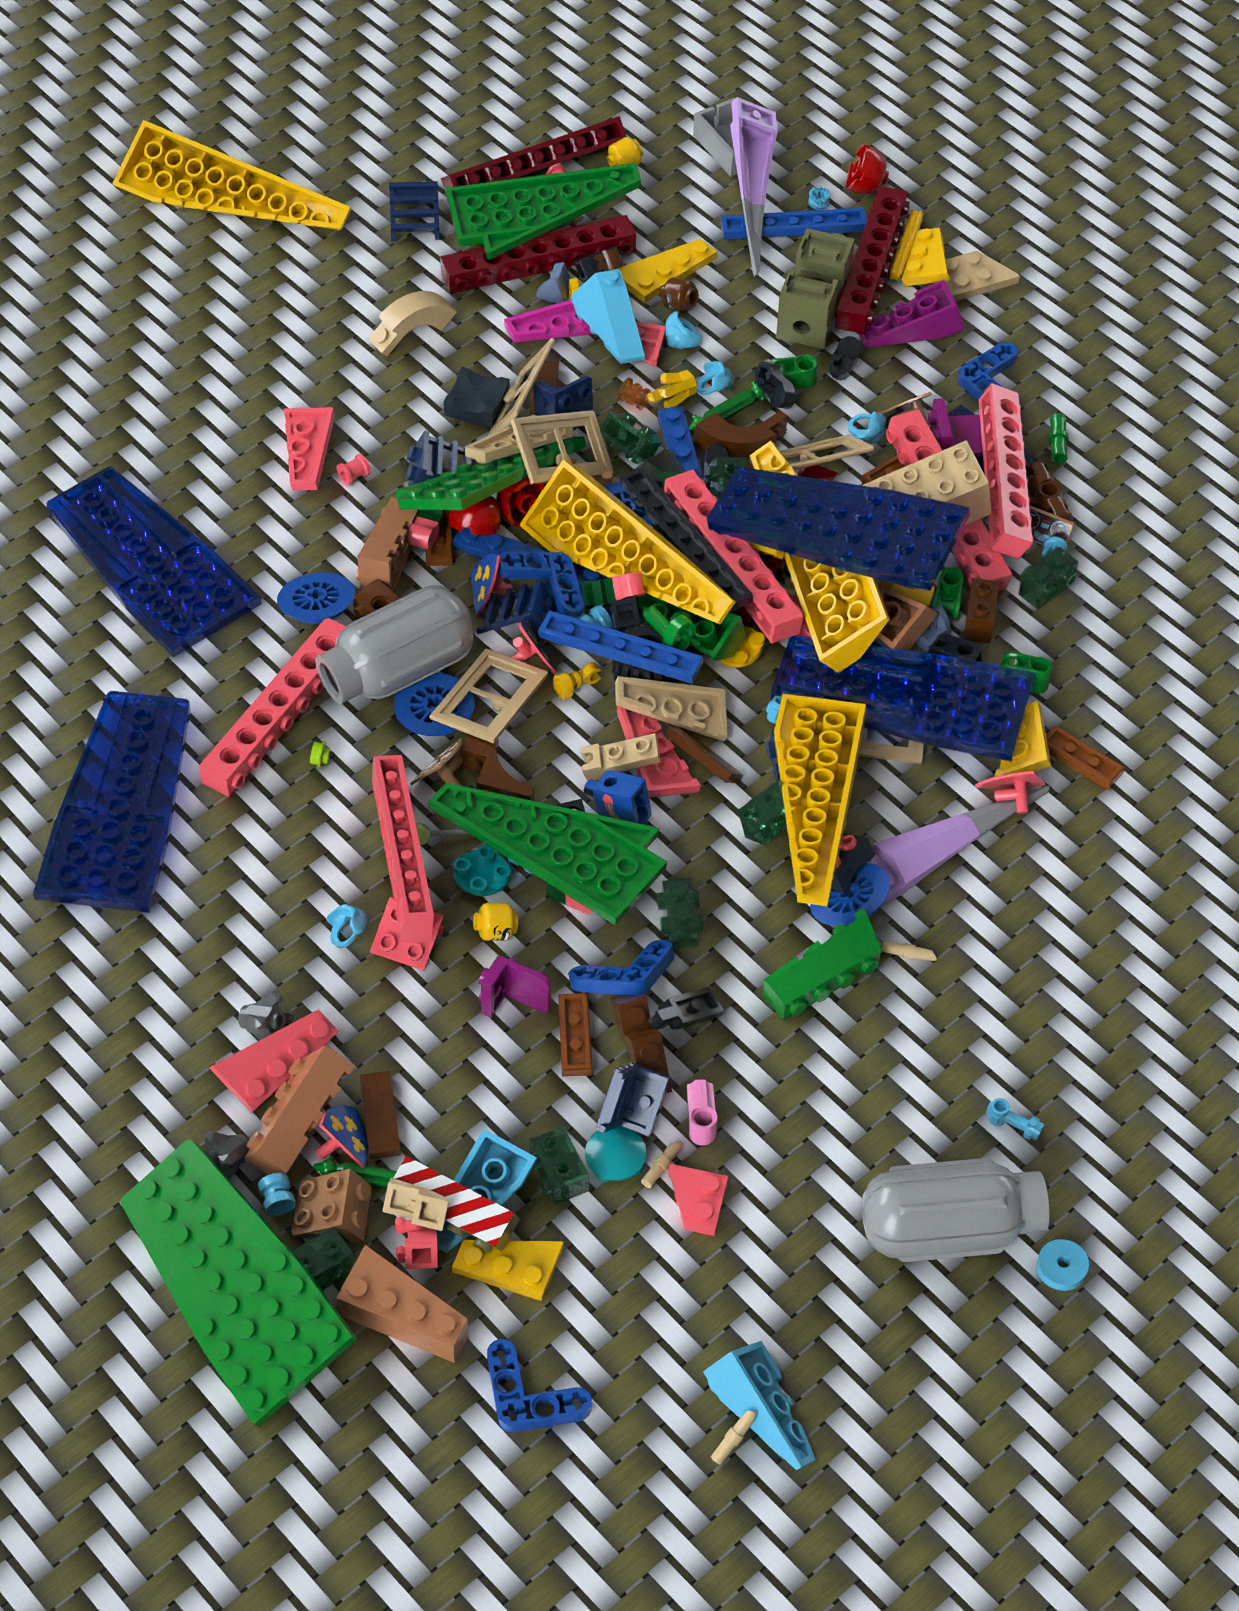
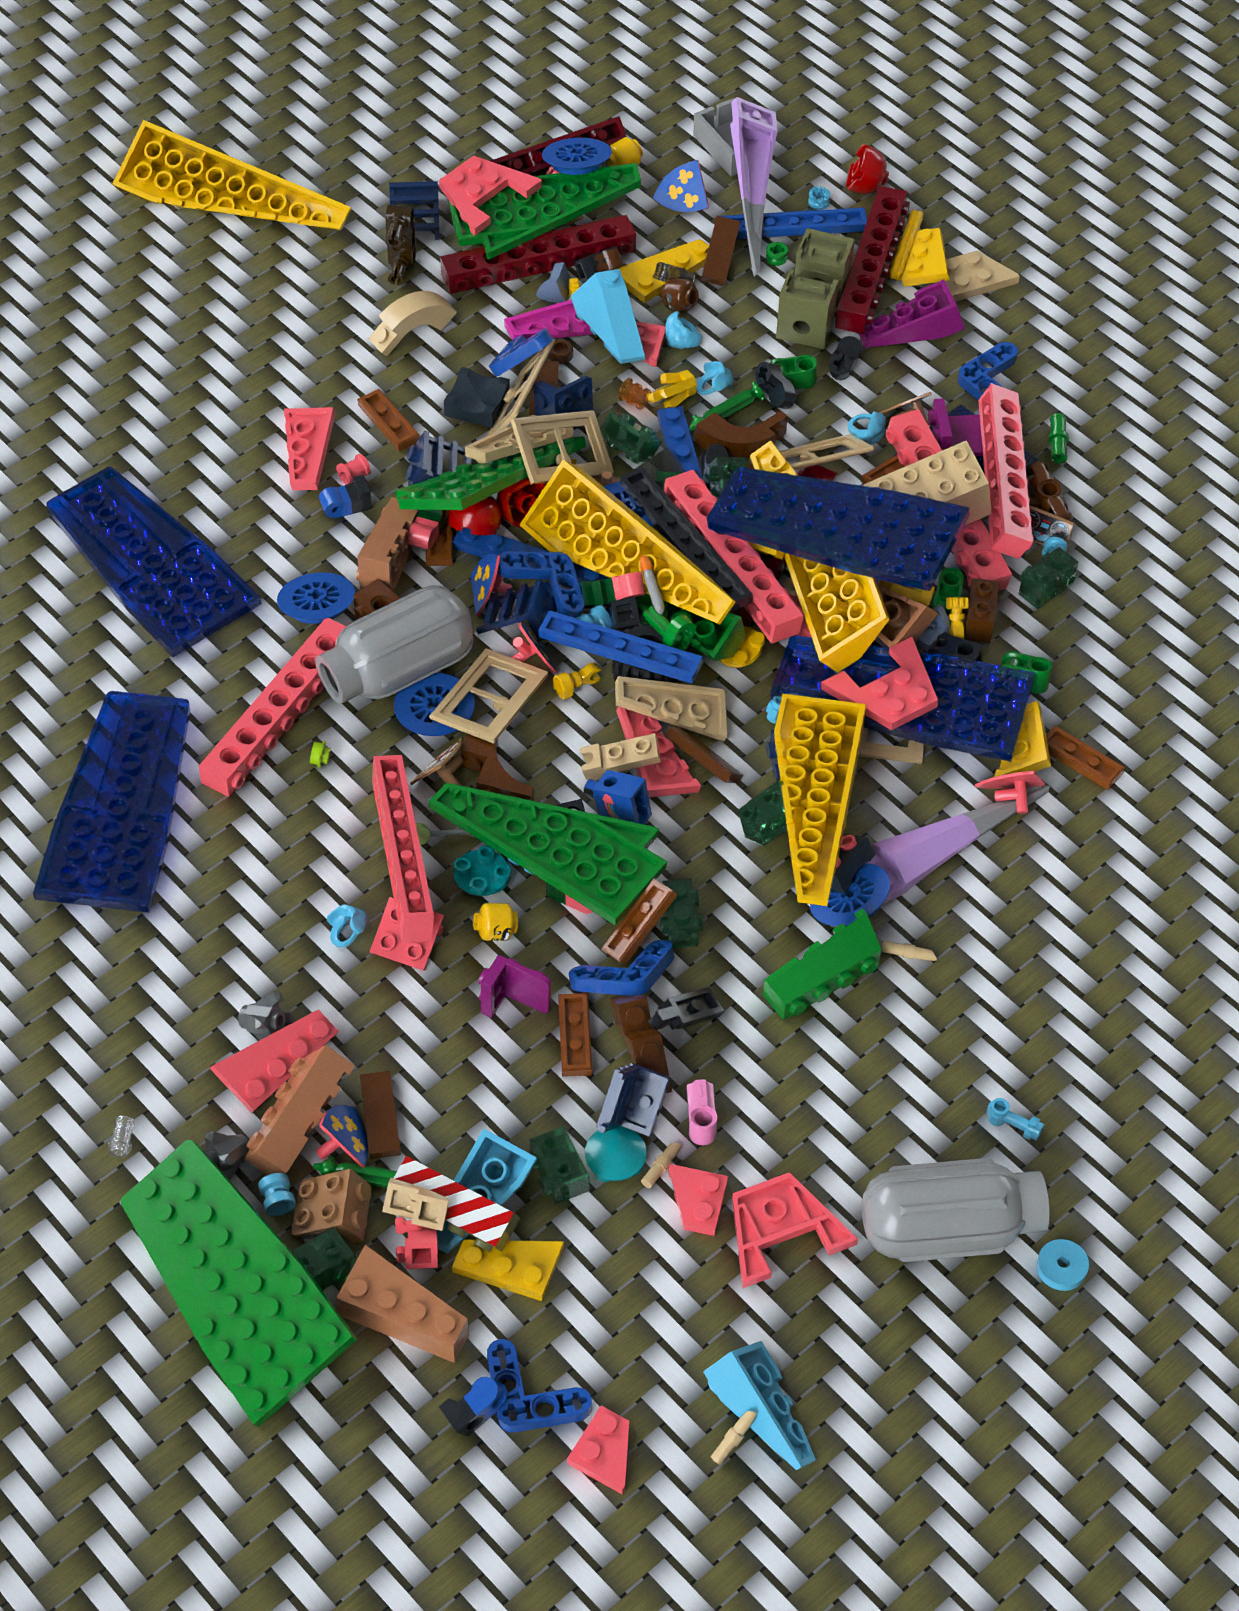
(120, 1143): none -> clear pin
(346, 499): none -> leg
(388, 420): none -> dark orange tile
(400, 241): none -> dark brown piece
(476, 1406): none -> leg
(479, 181): none -> coral wing
(518, 351): none -> blue beam
(561, 351): none -> reddish brown tile
(576, 155): none -> blue piece
(603, 1449): none -> coral wing
(639, 922): none -> dark orange tile
(651, 583): none -> light grey piece
(666, 271): none -> clear smoke piece
(683, 189): none -> shield
(720, 250): none -> reddish brown tile
(775, 1214): none -> coral wing
(776, 259): none -> green bush
(893, 697): none -> coral wing
(956, 616): none -> yellow piece

